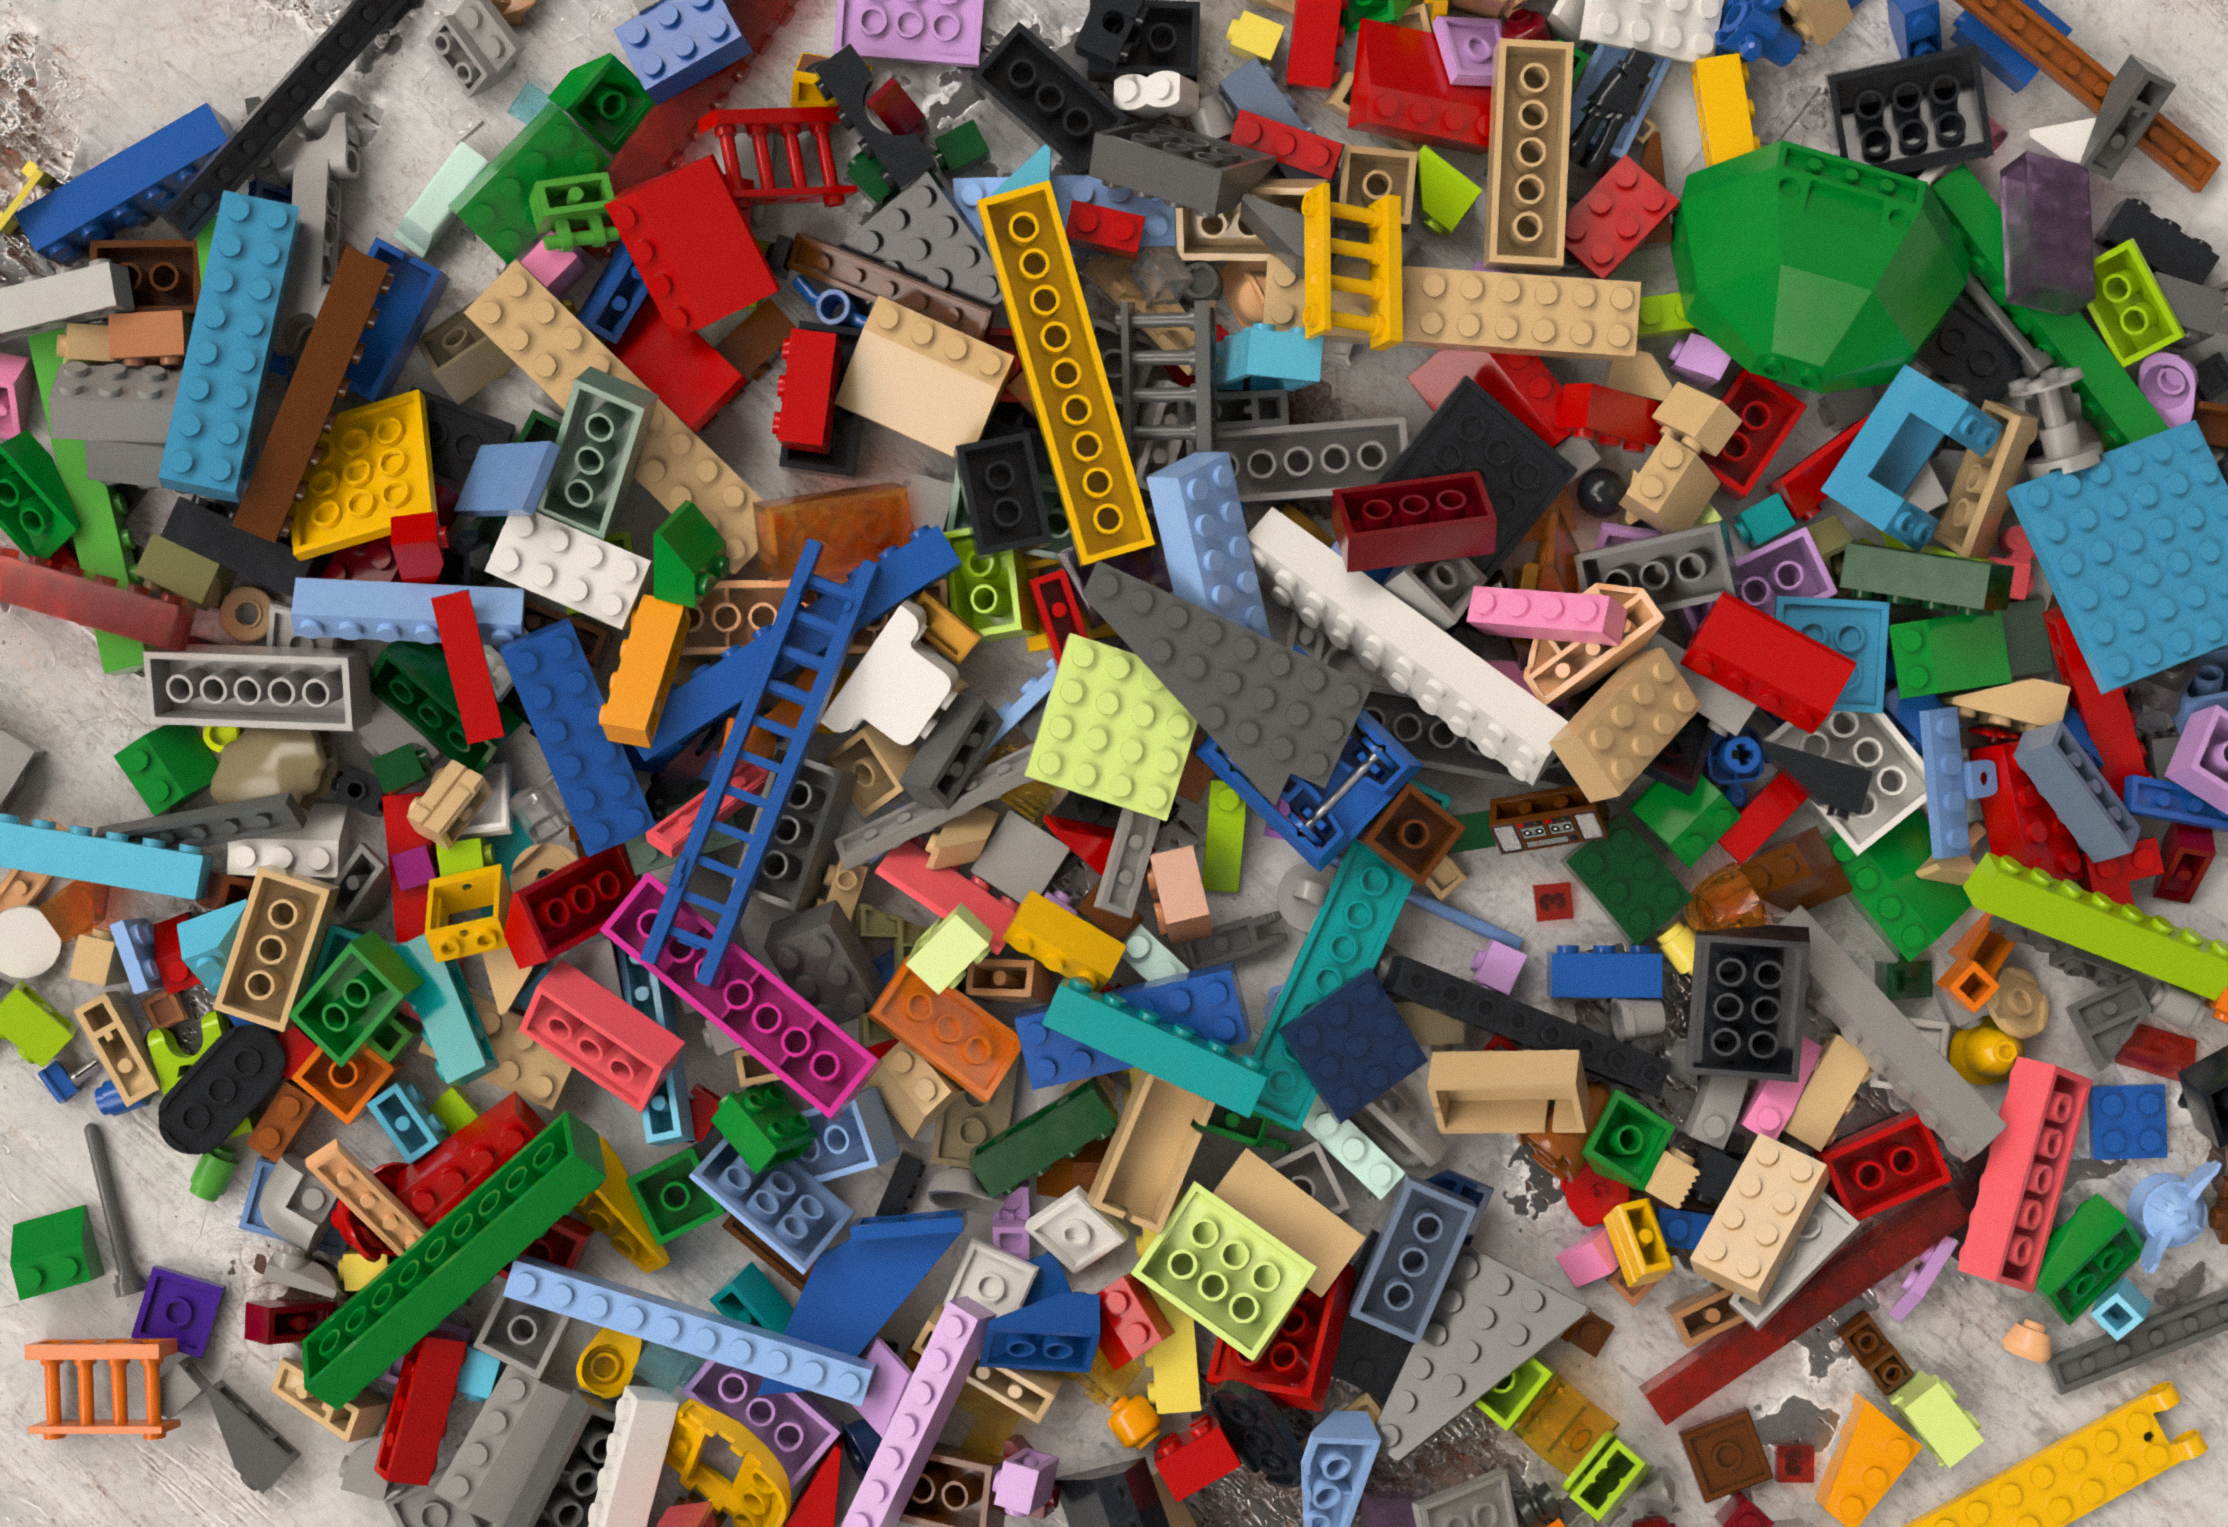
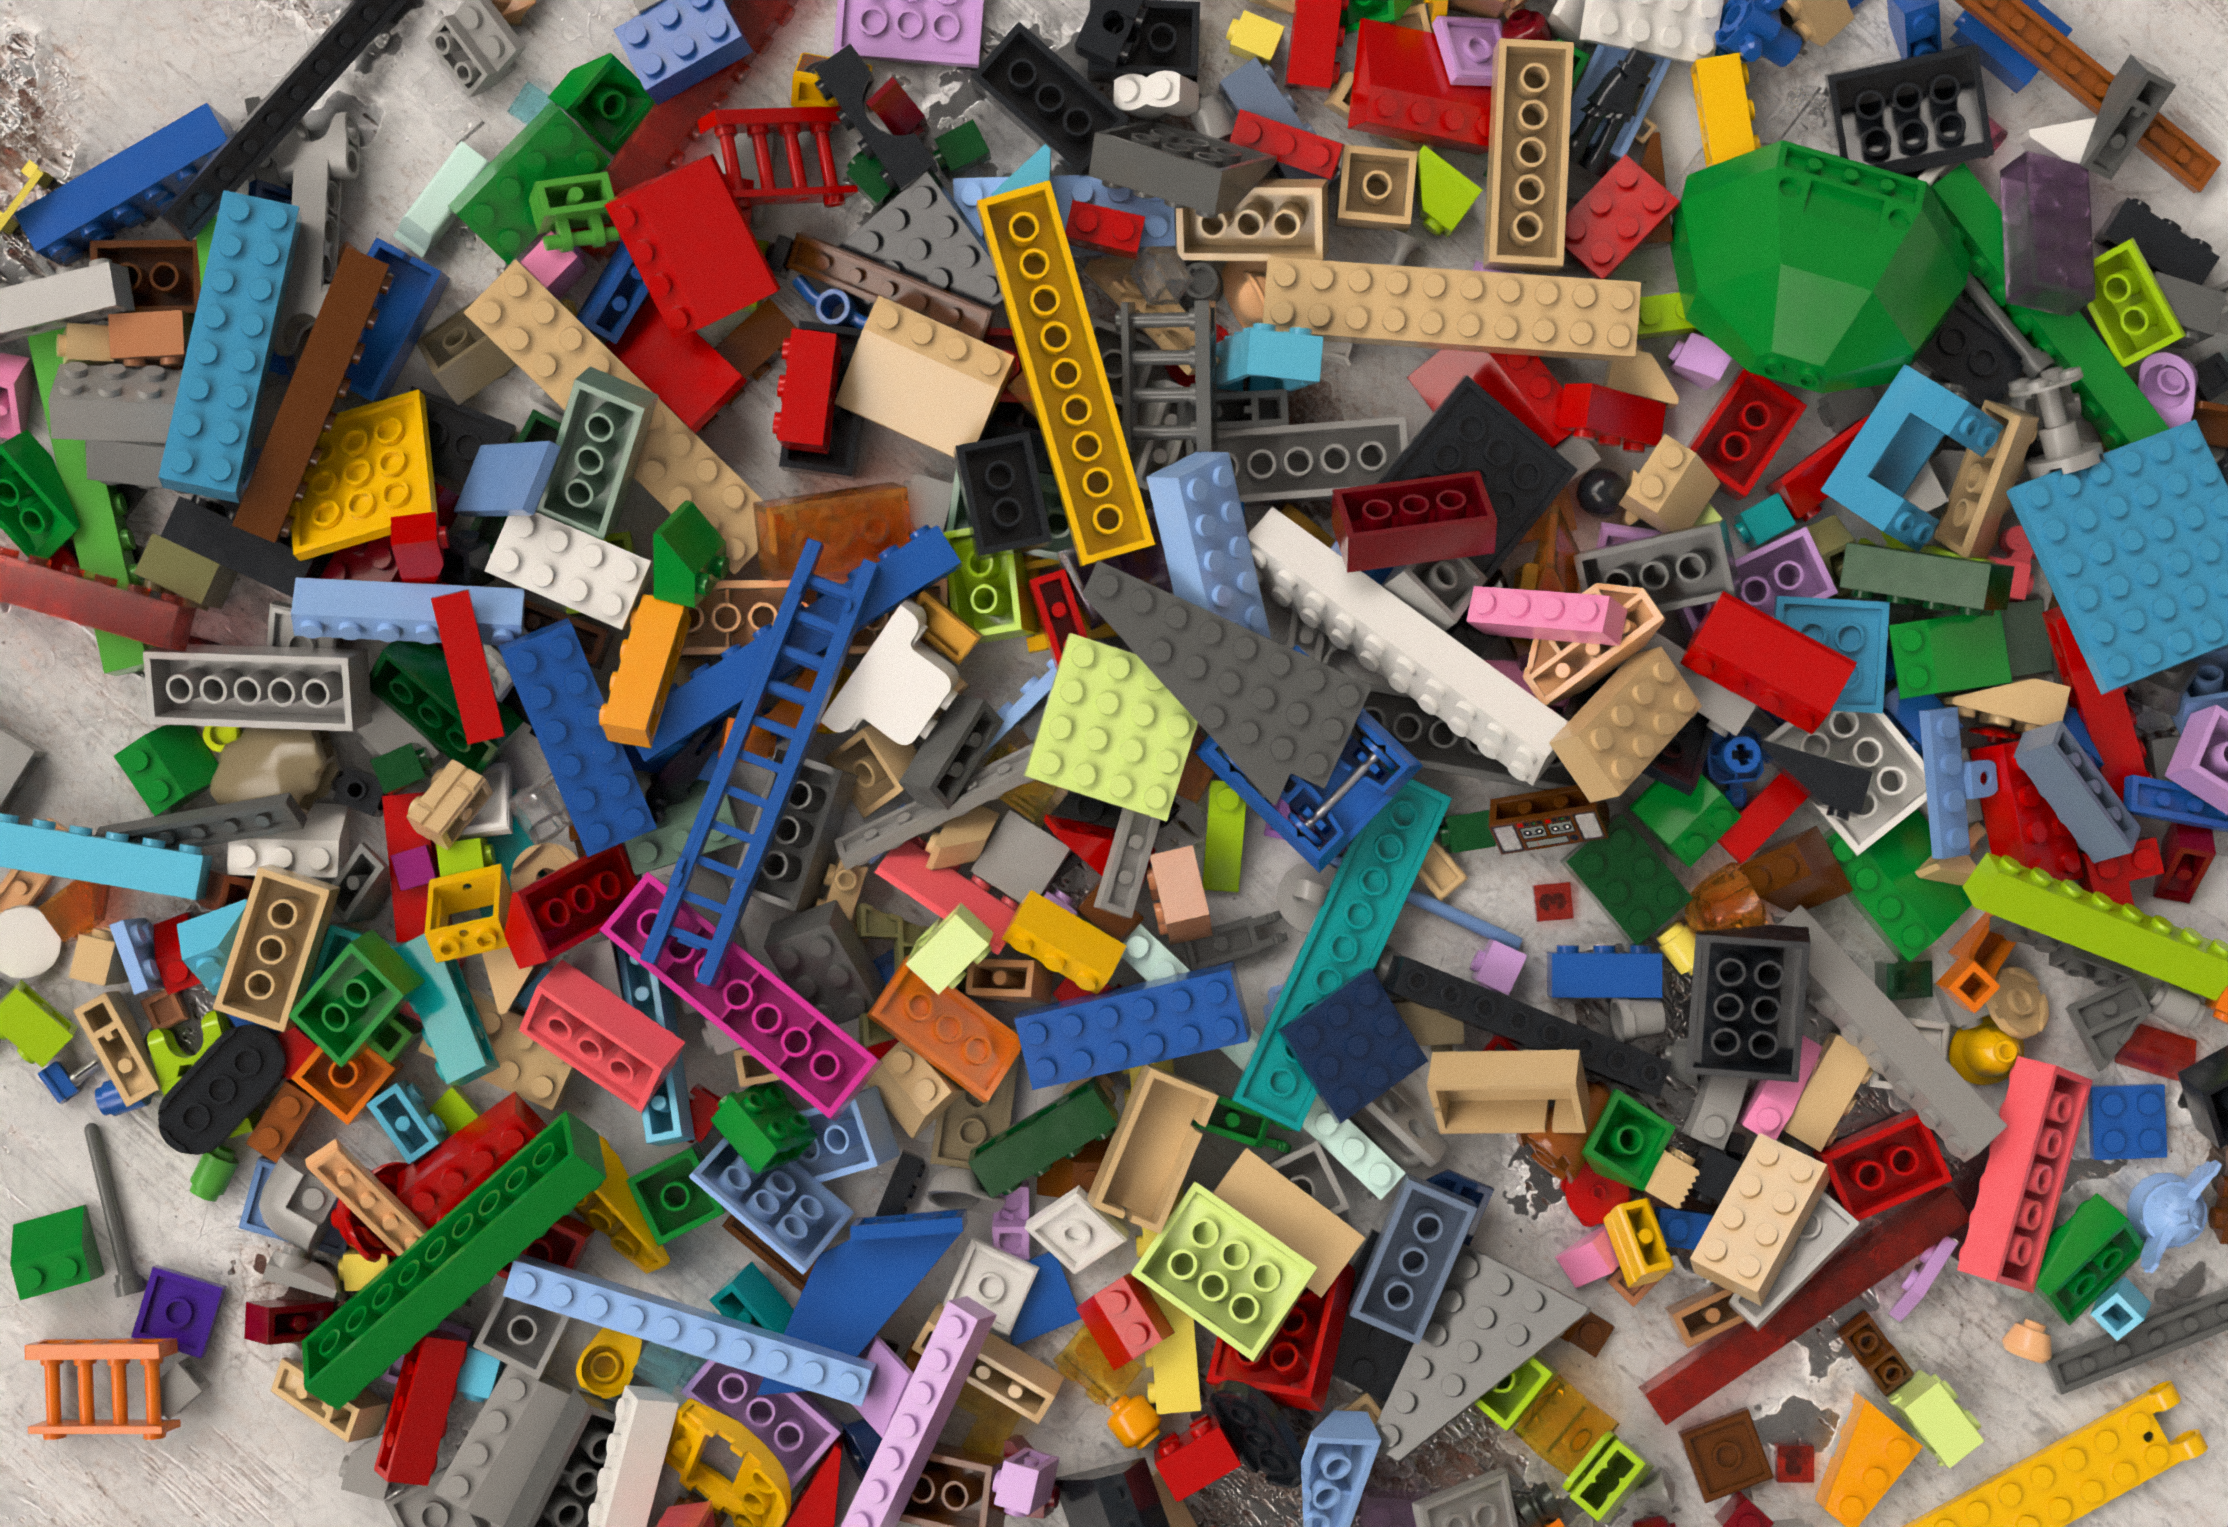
(231, 609): tan piece -> none
(253, 1444): dark grey slope -> none
(673, 831): coral tile -> none
(1045, 1335): blue slope -> none
(1155, 1046): teal brick -> none
(1283, 232): dark grey slope -> none
(1384, 261): yellow fence -> none
(1411, 834): reddish brown brick -> none
(1696, 419): tan brick -> none

